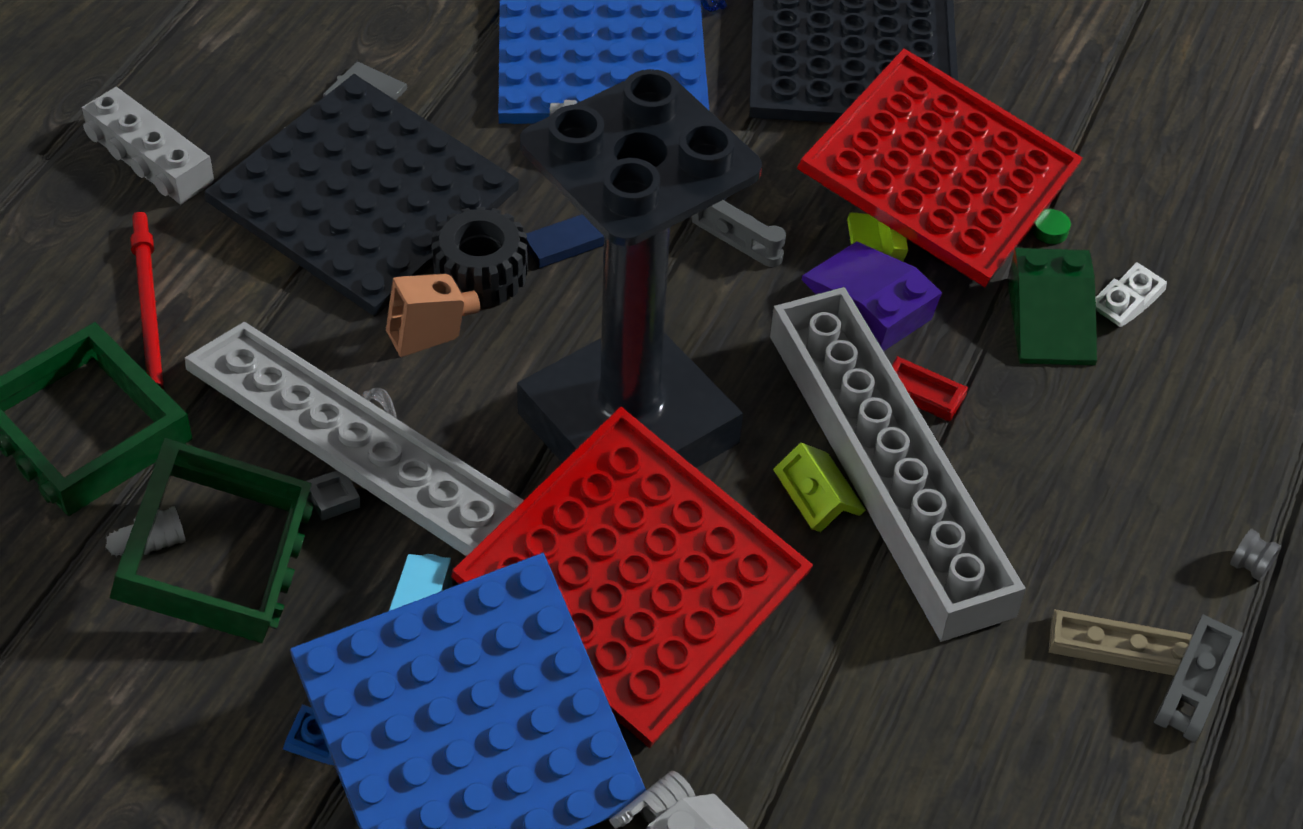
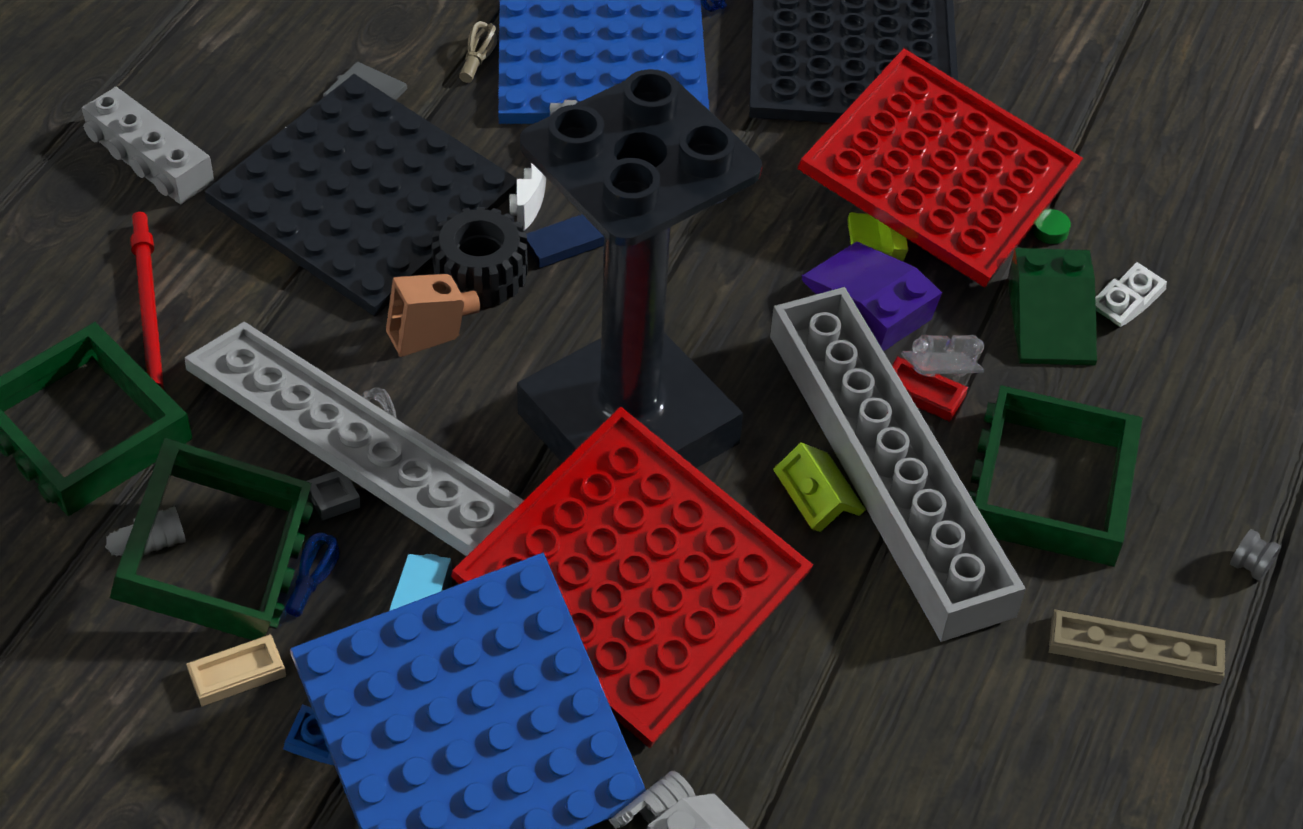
(236, 670): none -> tan tile
(306, 585): none -> clear blue piece
(473, 58): none -> dark tan piece
(528, 197): none -> white slope
(743, 232): dark grey plate -> none
(934, 357): none -> clear hinge
(1071, 420): none -> dark green window
(1199, 676): dark grey plate -> none

